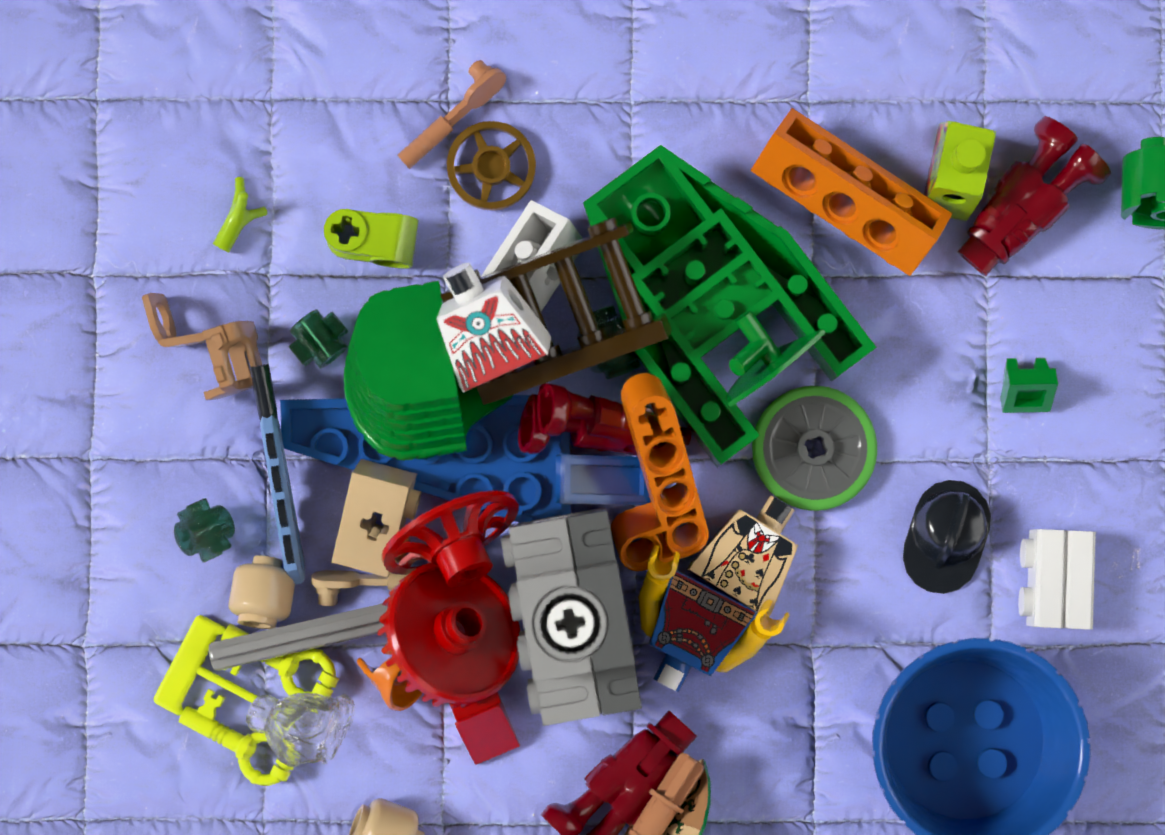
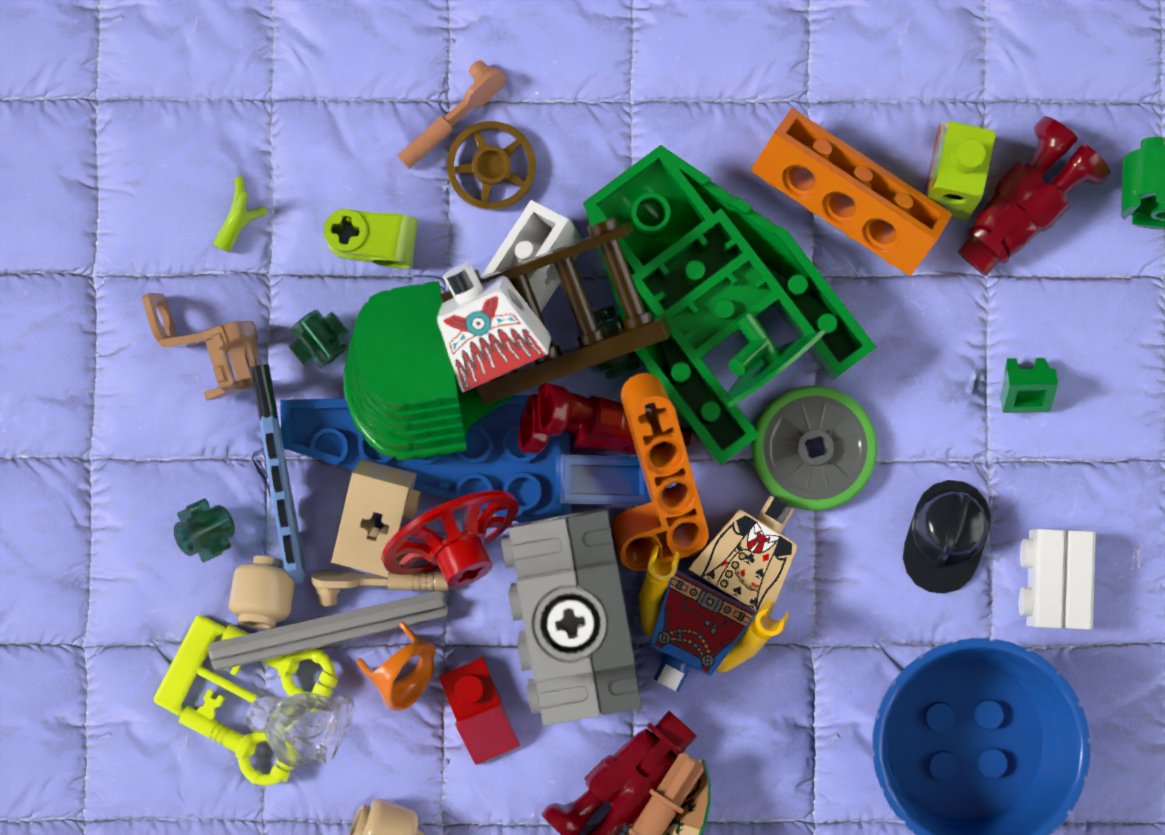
(448, 639): red wheel -> none

